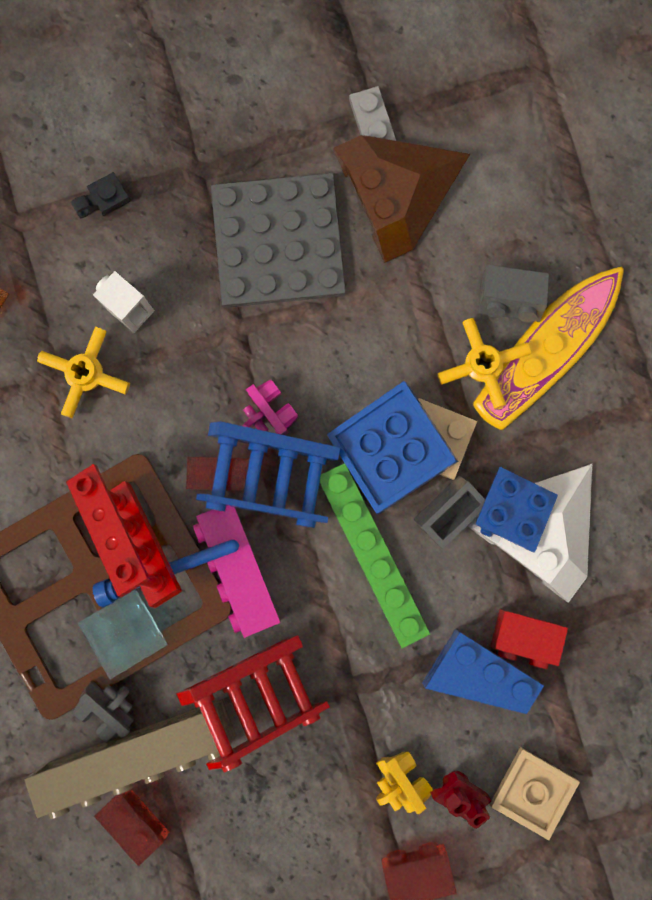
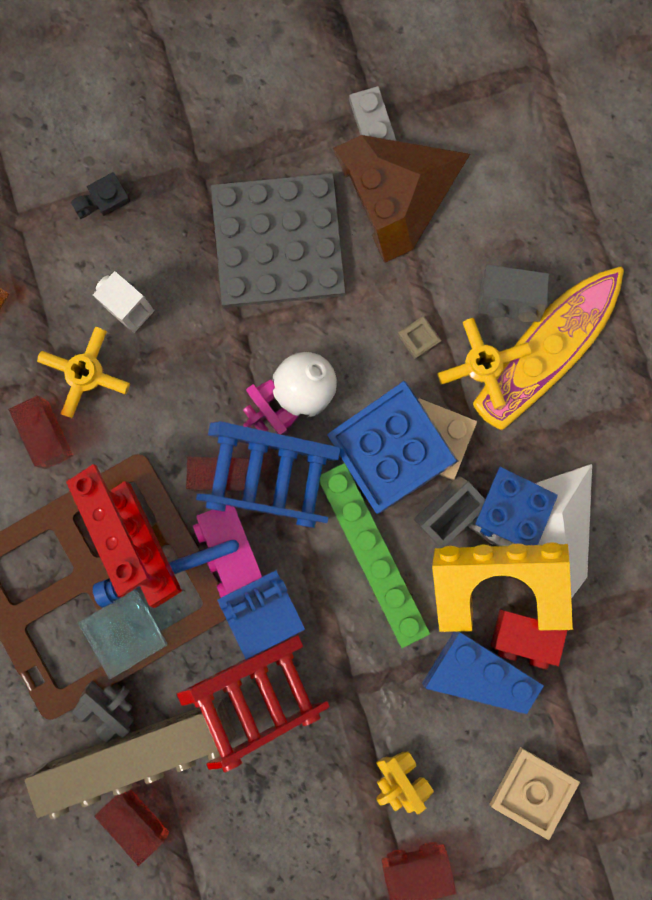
(40, 432): none -> clear red piece
(261, 614): none -> blue hinge
(304, 384): none -> white cylinder
(419, 337): none -> dark tan tile
(463, 799): dark red hips -> none
(541, 567): none -> yellow arch

